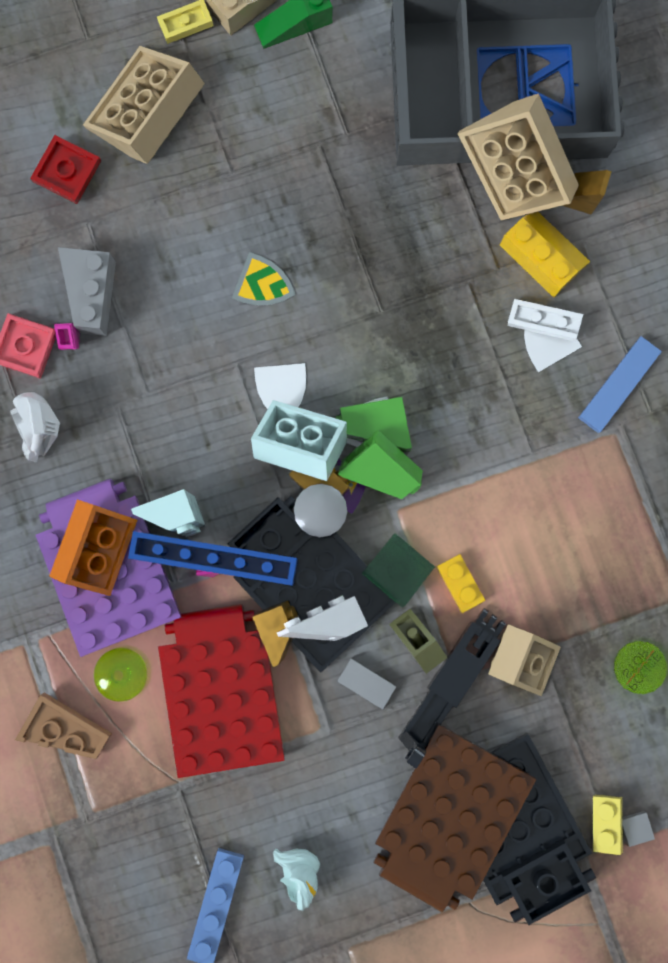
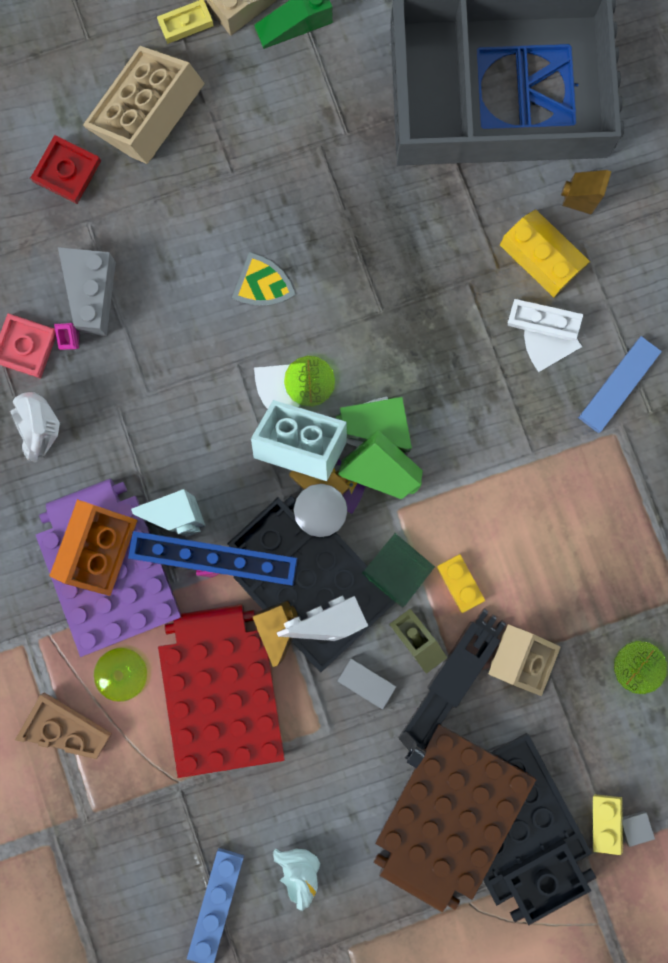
(309, 381): none -> clear neon green piece
(520, 159): tan slope -> none

